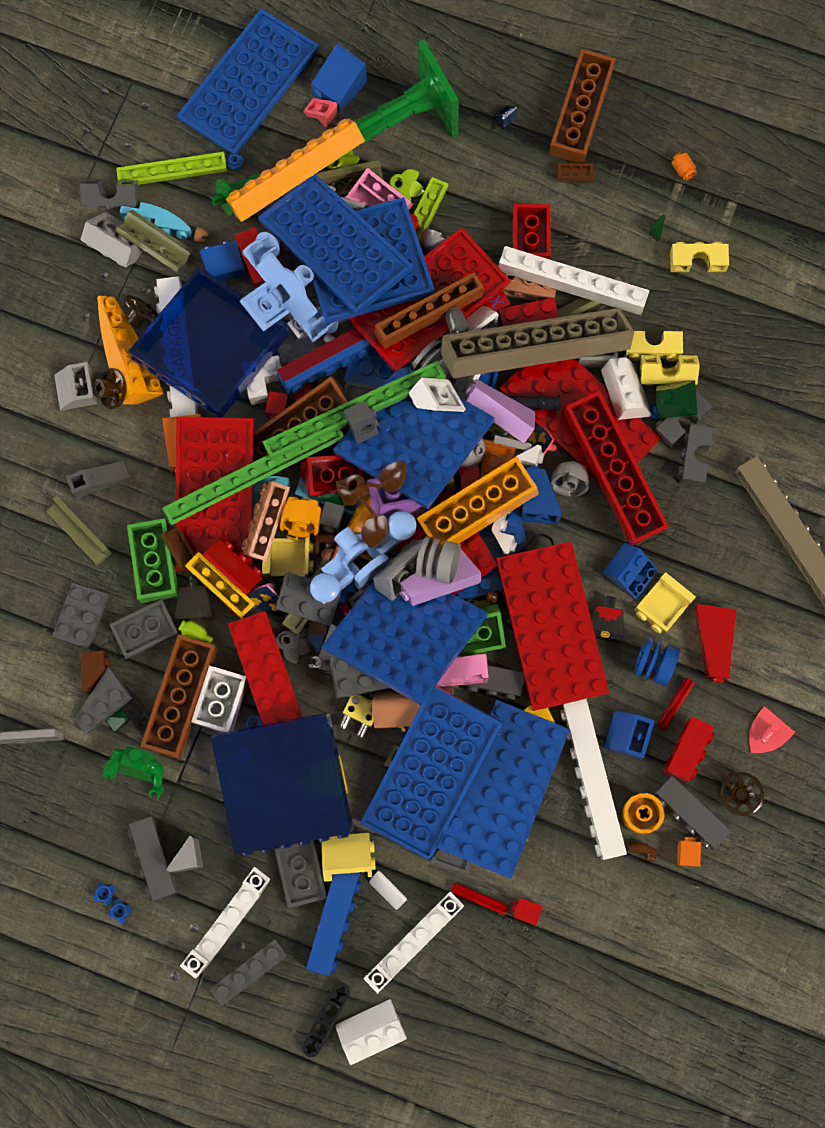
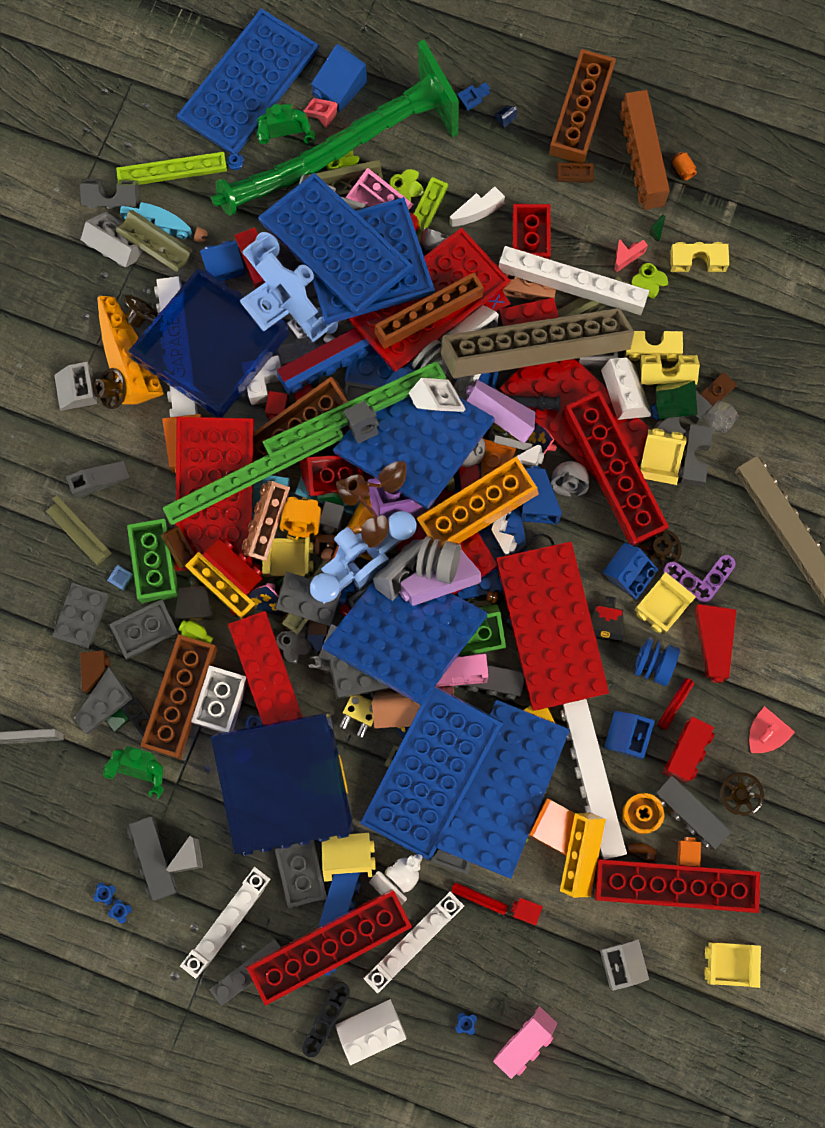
(120, 577): none -> medium blue tile
(283, 121): none -> green torso
(295, 169): light orange brick -> none
(328, 947): none -> red brick
(404, 872): none -> white piece
(456, 321): dark grey brick -> none
(466, 1018): none -> blue plate
(472, 97): none -> blue plate
(477, 208): none -> white slope
(526, 1043): none -> bright pink wedge
(553, 826): none -> slope
(582, 855): none -> yellow brick
(624, 965): none -> light grey slope
(626, 256): none -> coral slope
(644, 150): none -> dark orange brick
(650, 282): none -> lime plate
(662, 456): none -> light yellow panel
(662, 547): none -> dark brown wheel
(677, 886): none -> red brick
(705, 584): none -> medium lavender beam
(719, 389): none -> reddish brown plate
(721, 417): none -> clear brick
(733, 964): none -> light yellow panel

